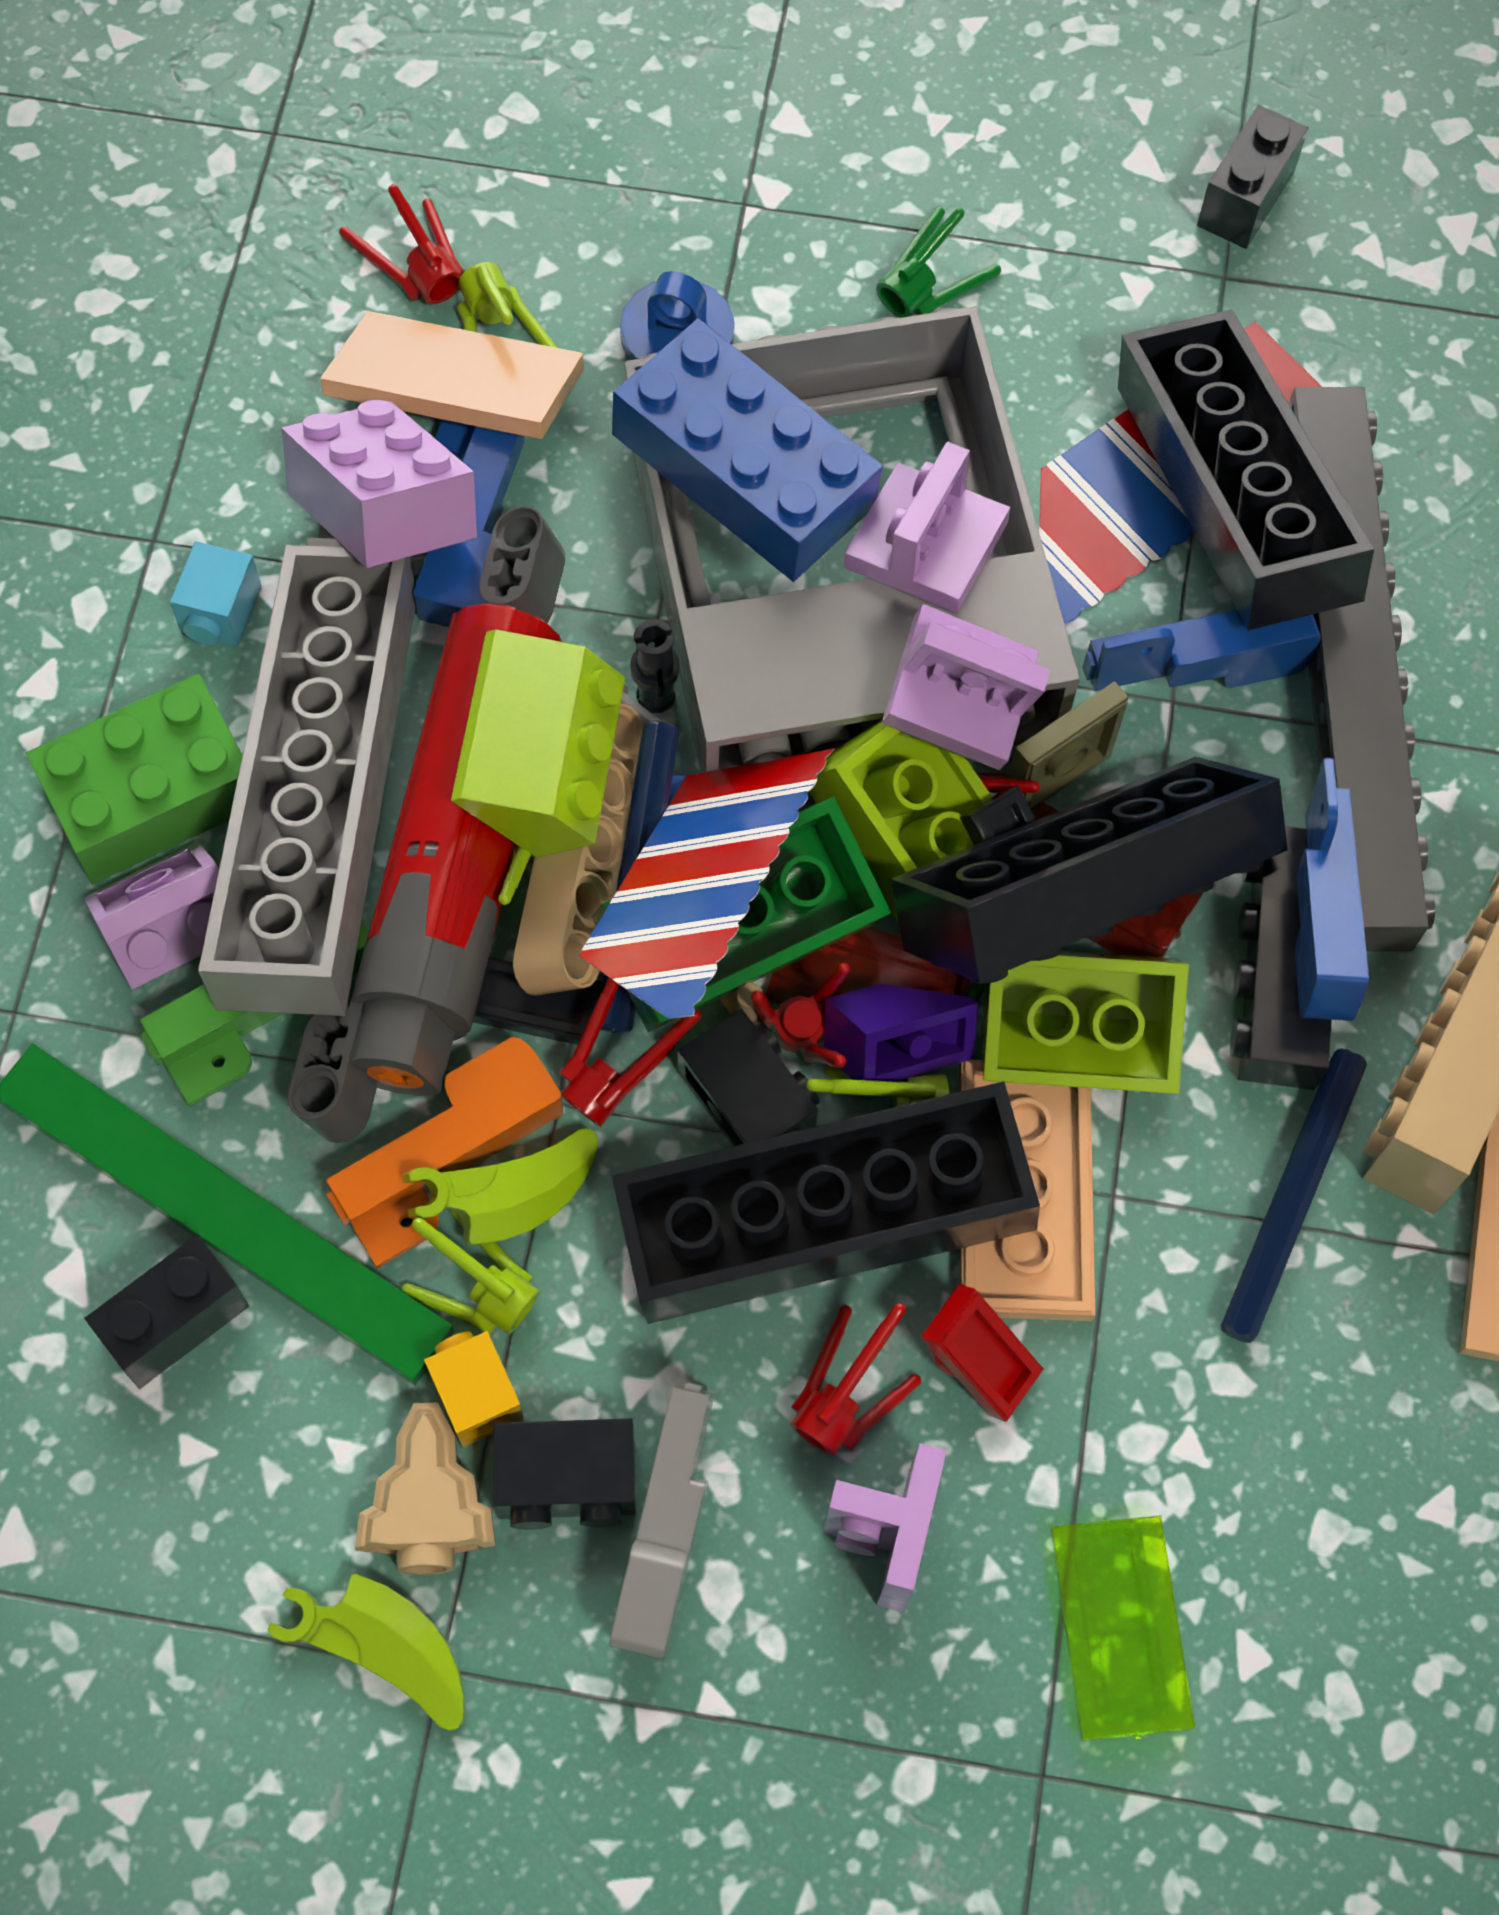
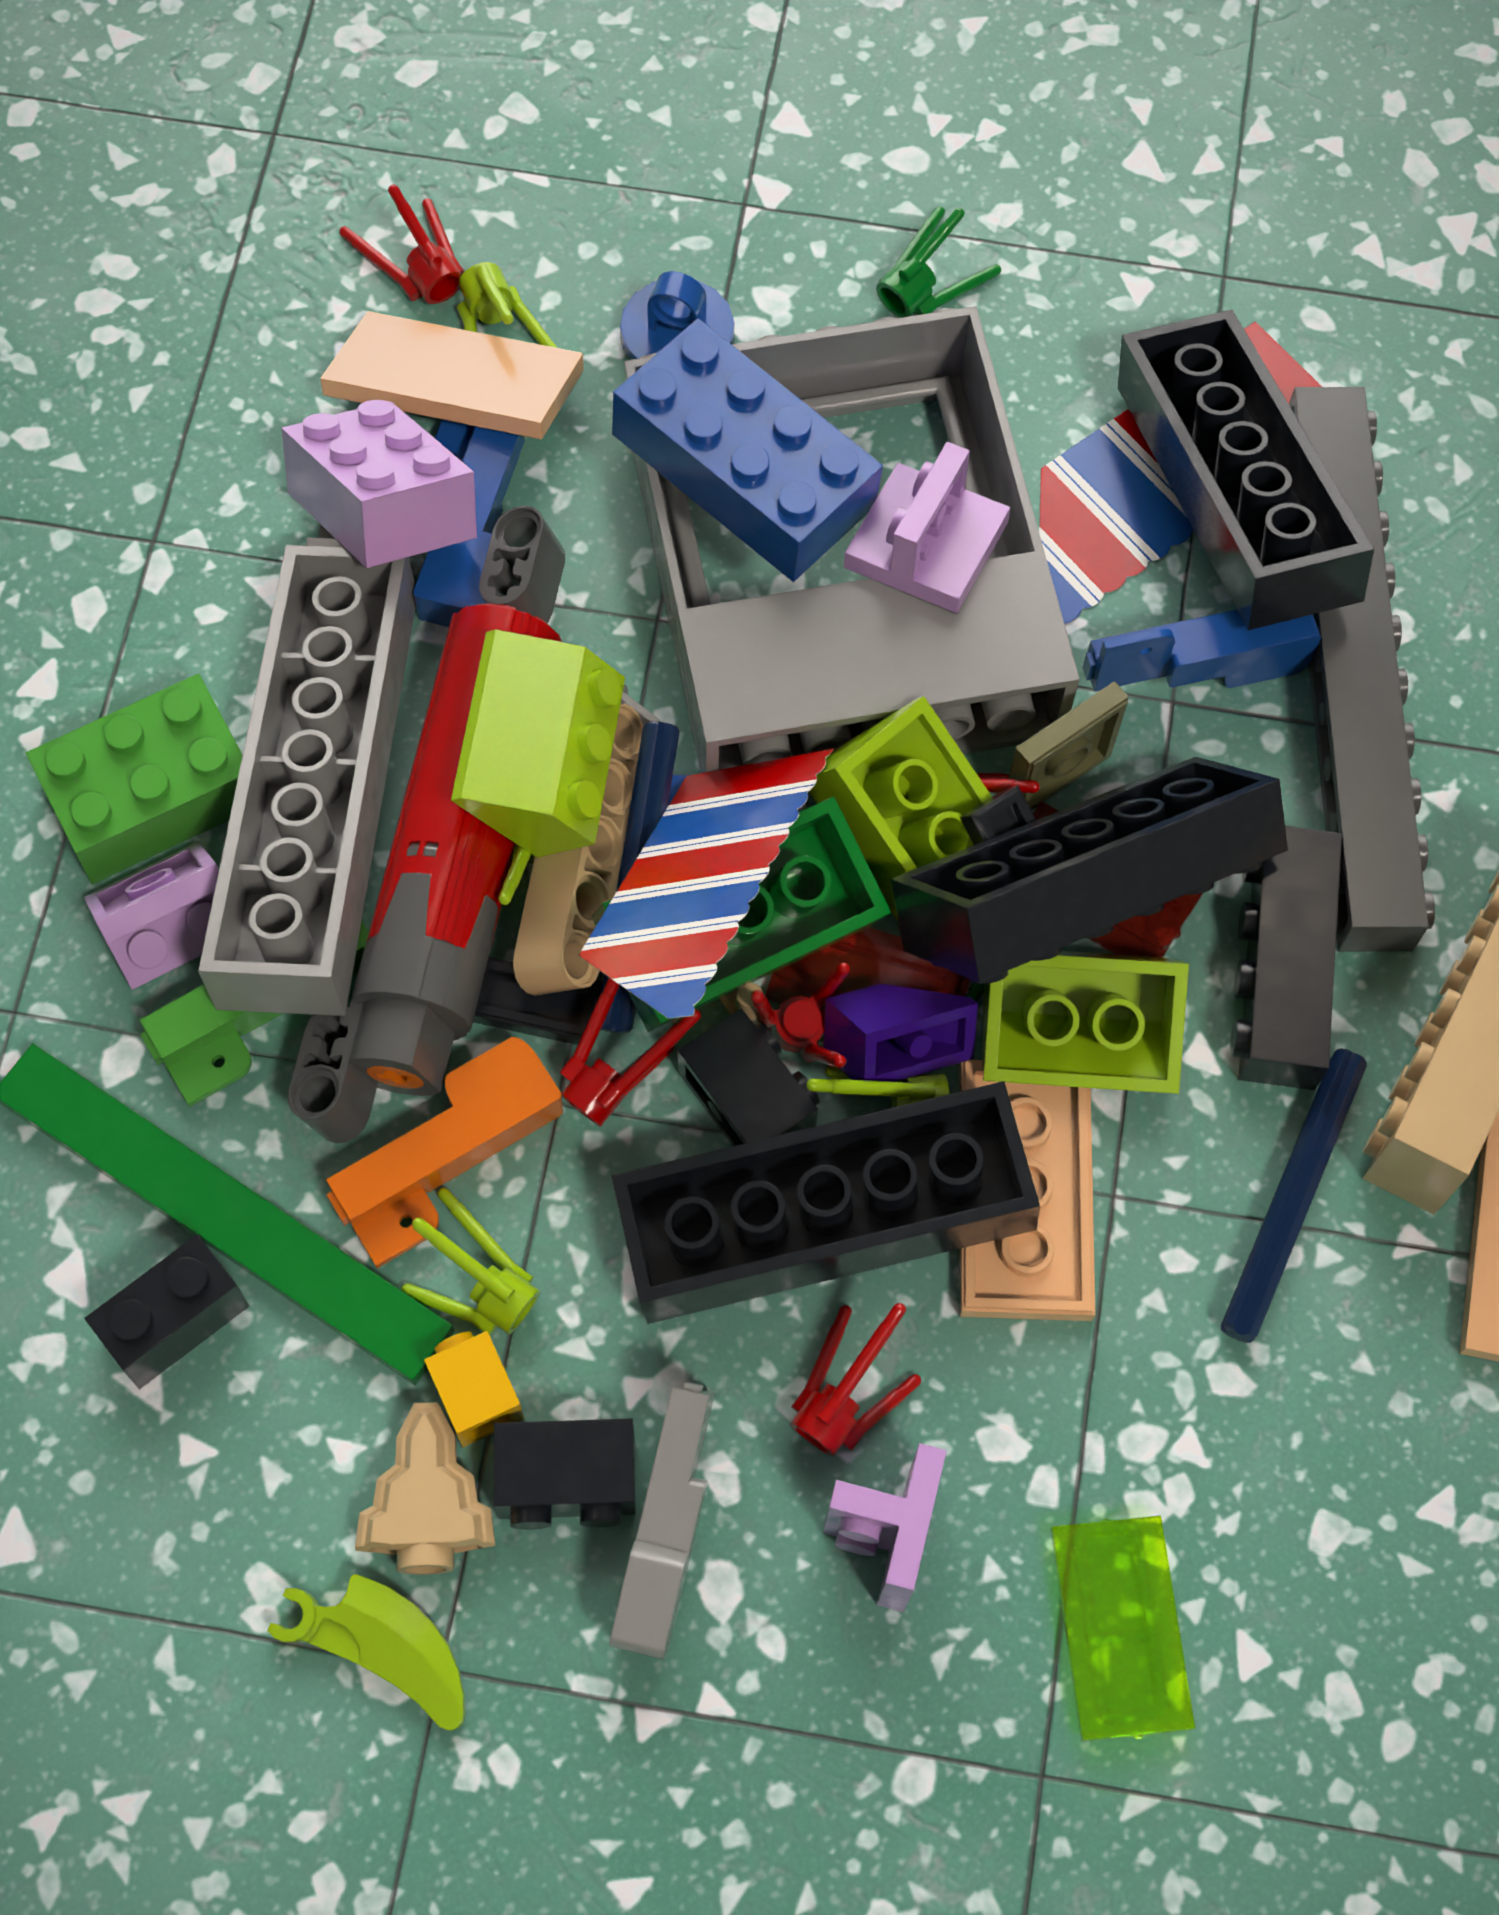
(215, 594): medium azure brick -> none
(511, 1195): lime piece -> none
(654, 665): black pin -> none
(963, 687): lavender bracket -> none
(981, 1352): red tile -> none
(1252, 176): brick -> none
(1331, 933): piece -> none

